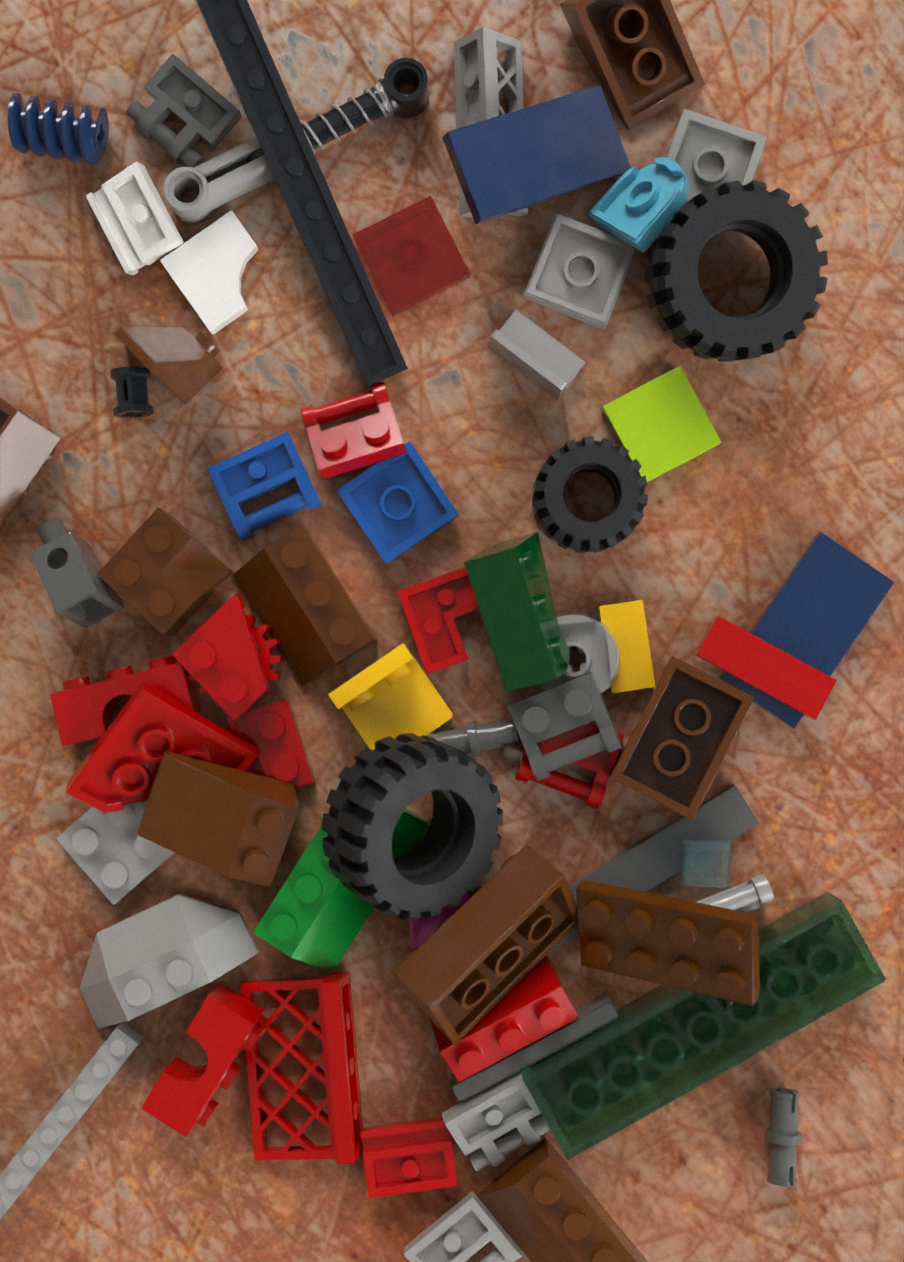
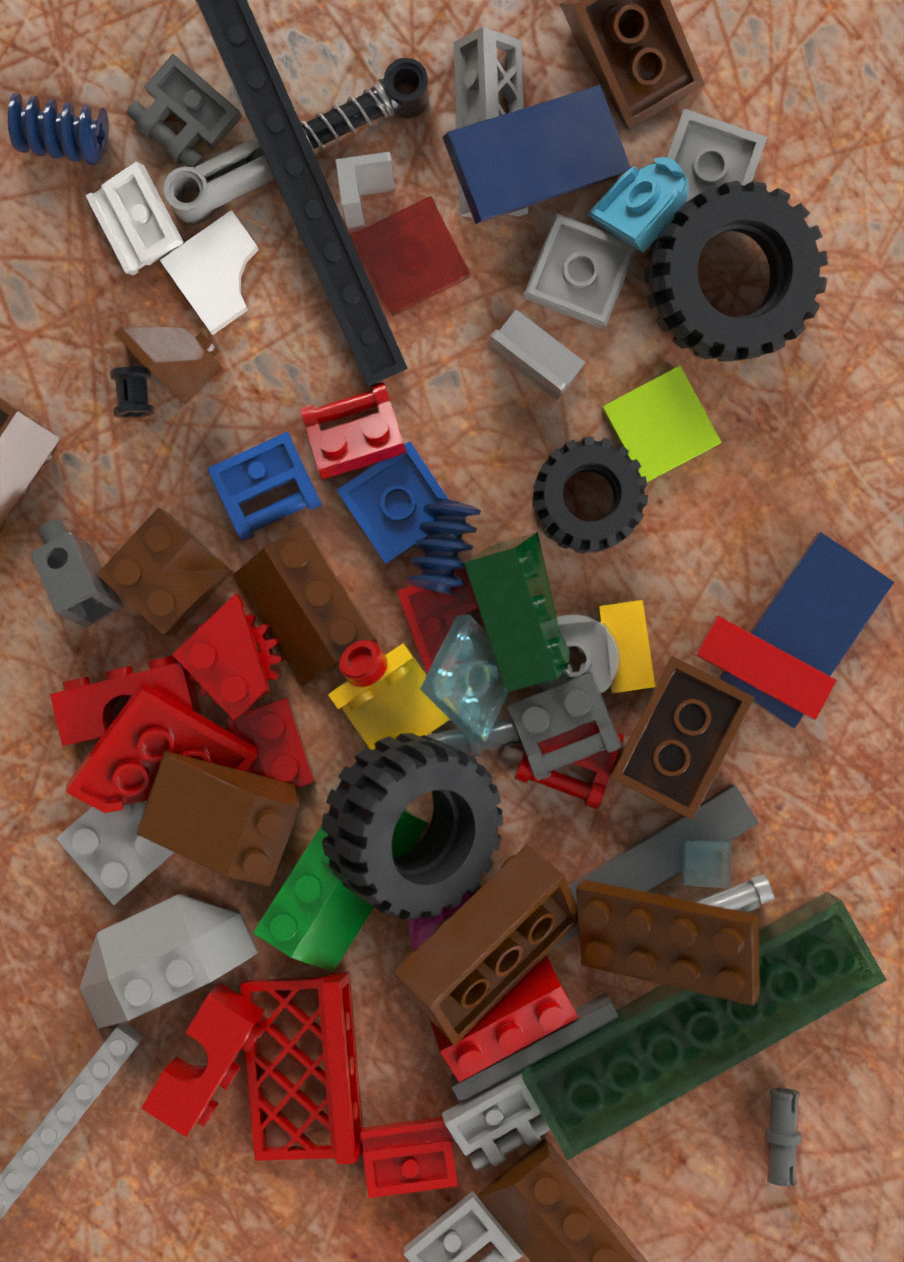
(362, 177): none -> light grey panel
(363, 663): none -> red tile
(443, 545): none -> dark blue piece
(467, 679): none -> clear light blue plate

